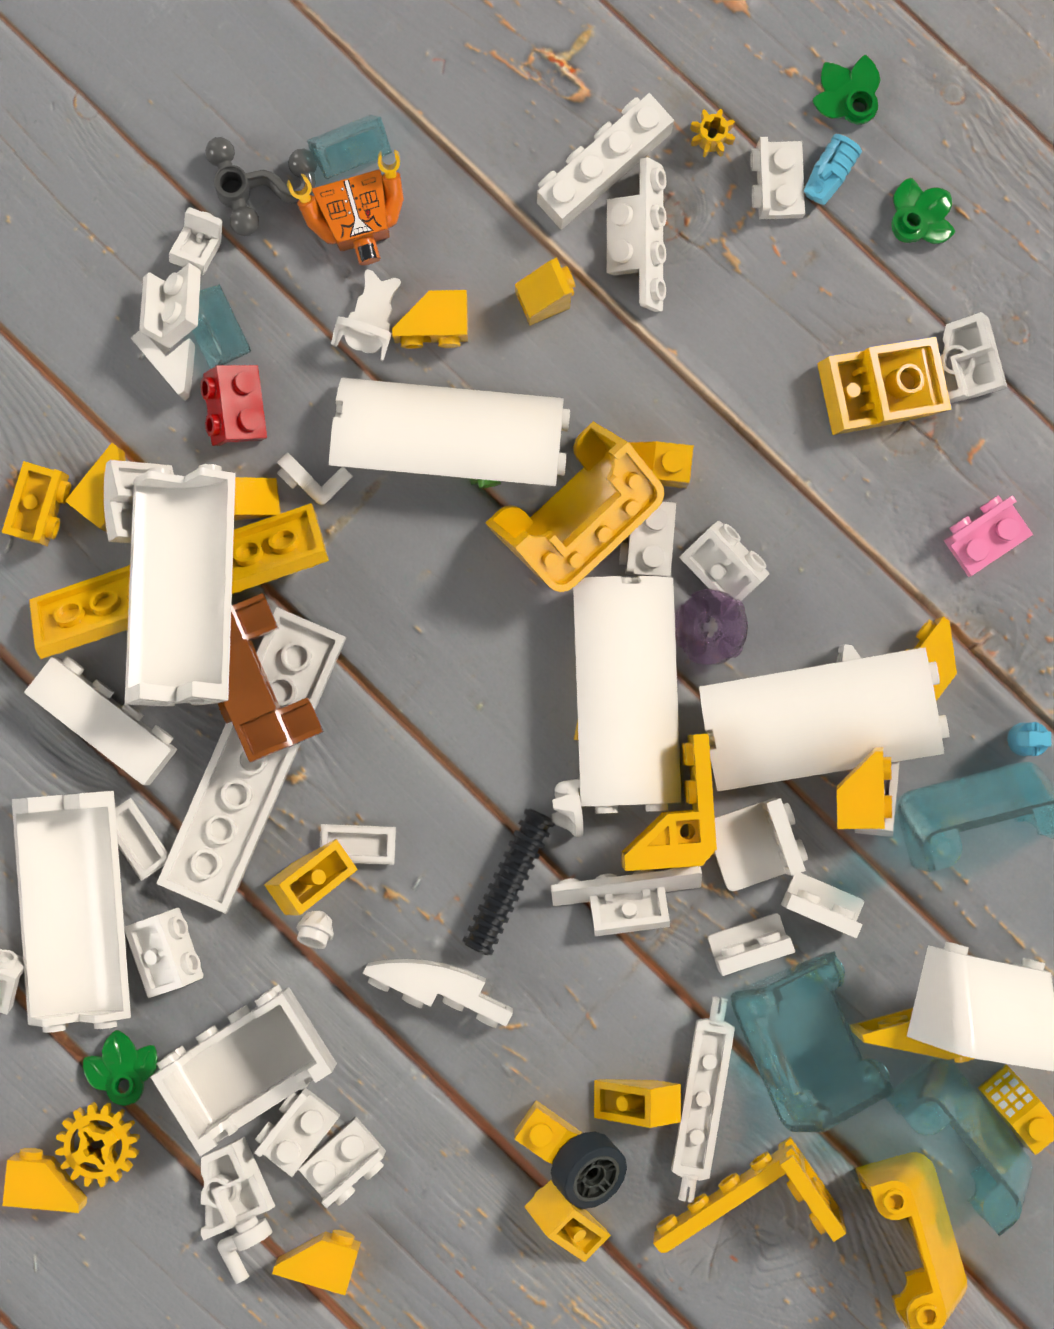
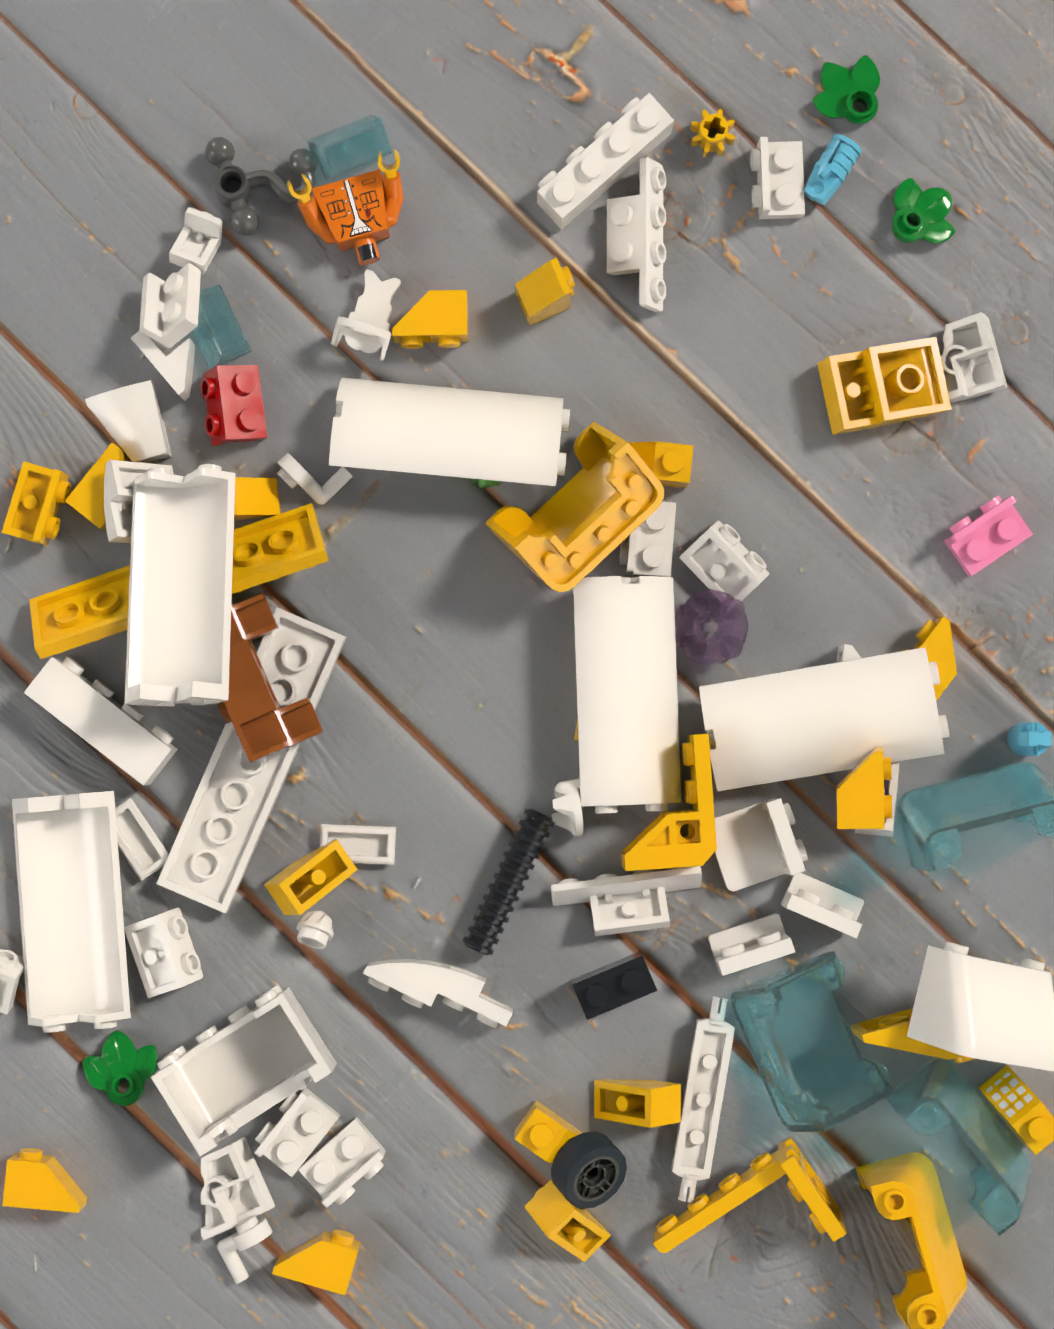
(103, 1157): yellow gear -> none
(133, 420): none -> white slope
(613, 985): none -> black brick

